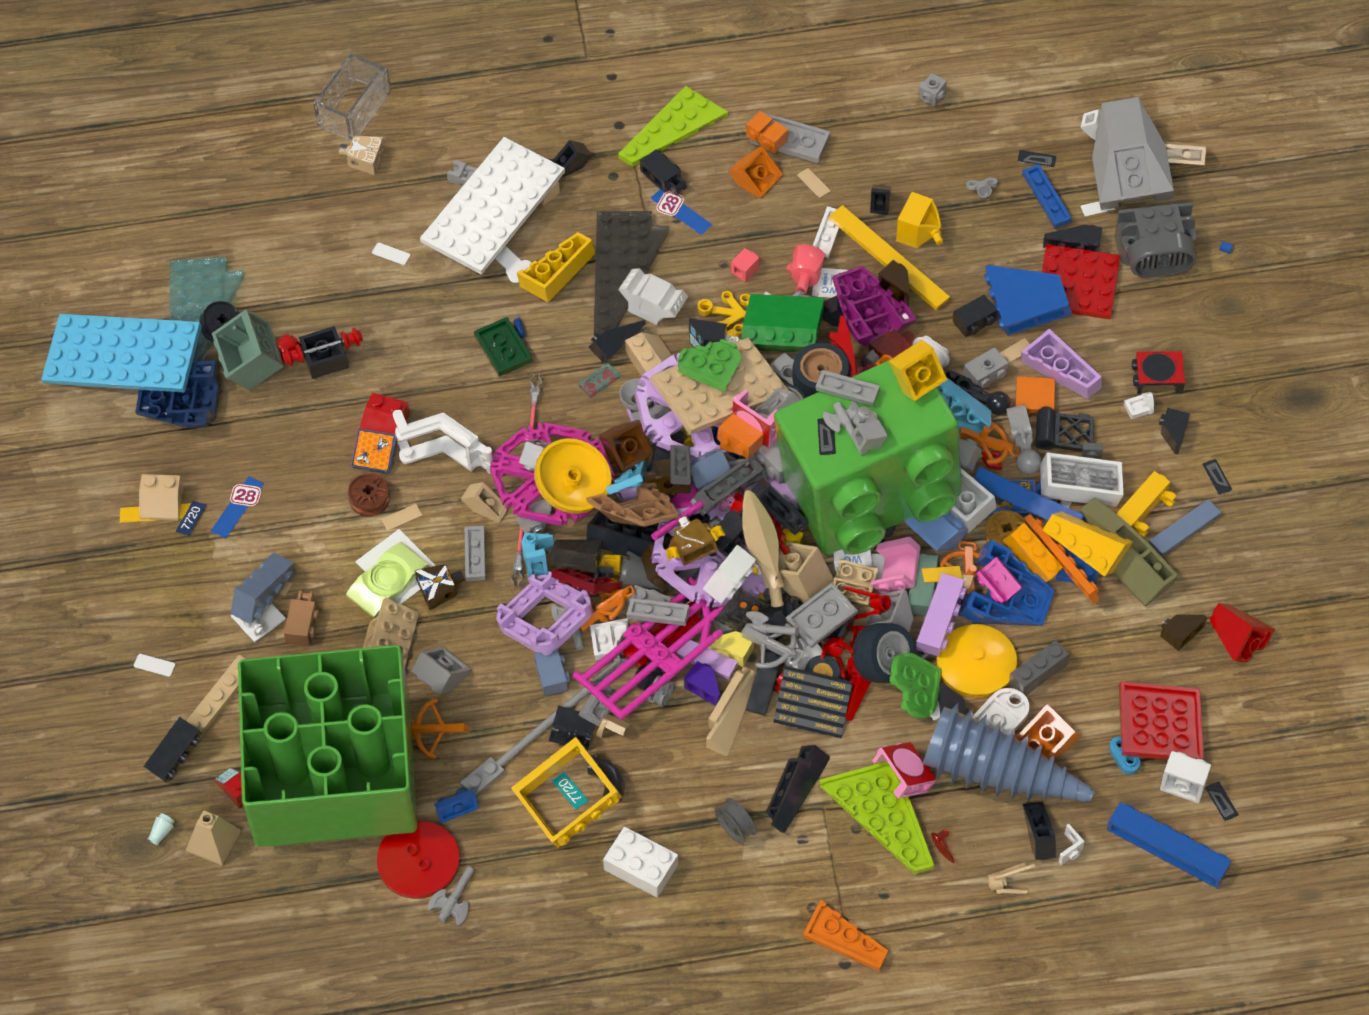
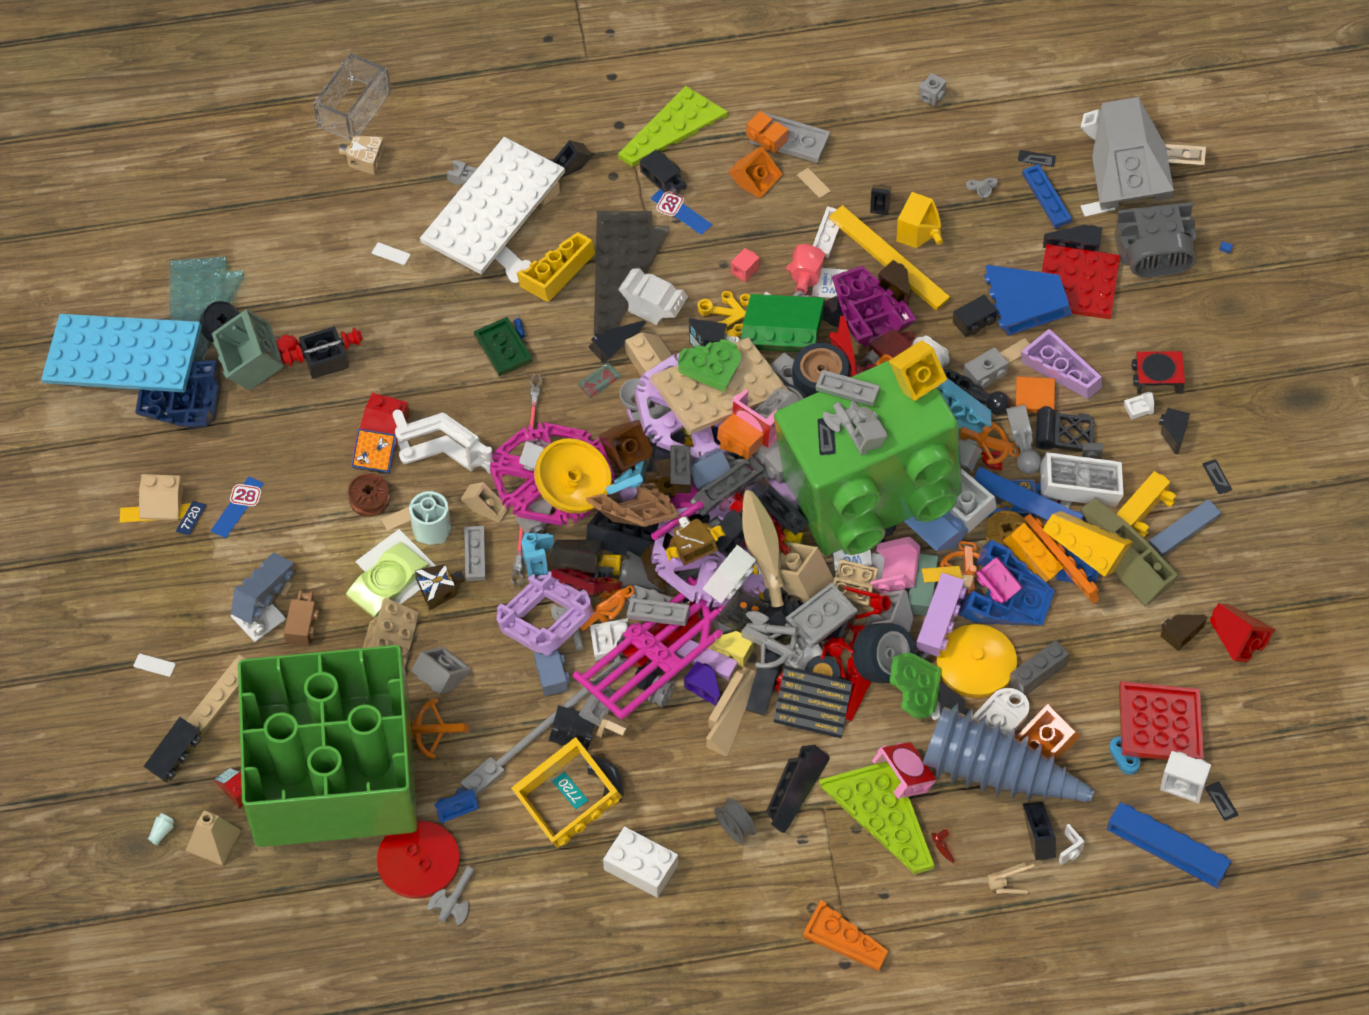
(430, 518): none -> light aqua cylinder

